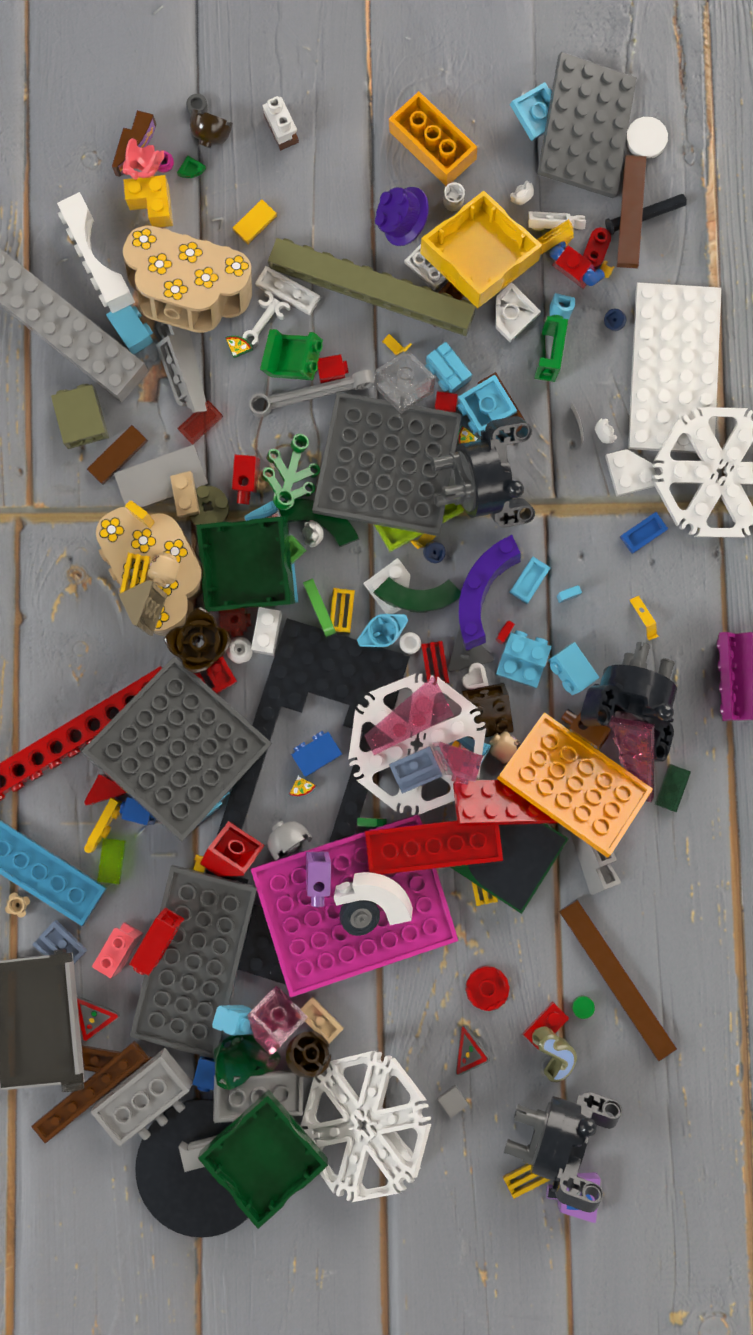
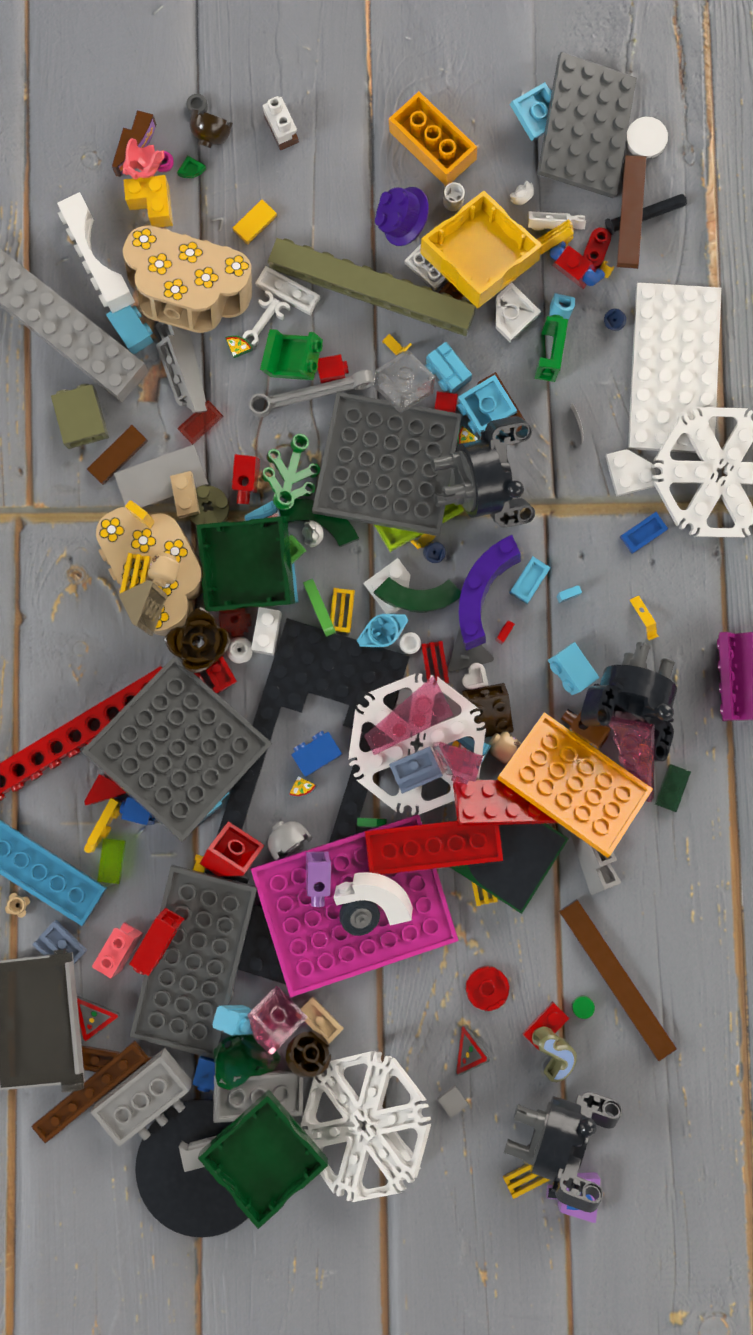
(523, 659): medium azure plate -> none
(605, 431): white plate -> none

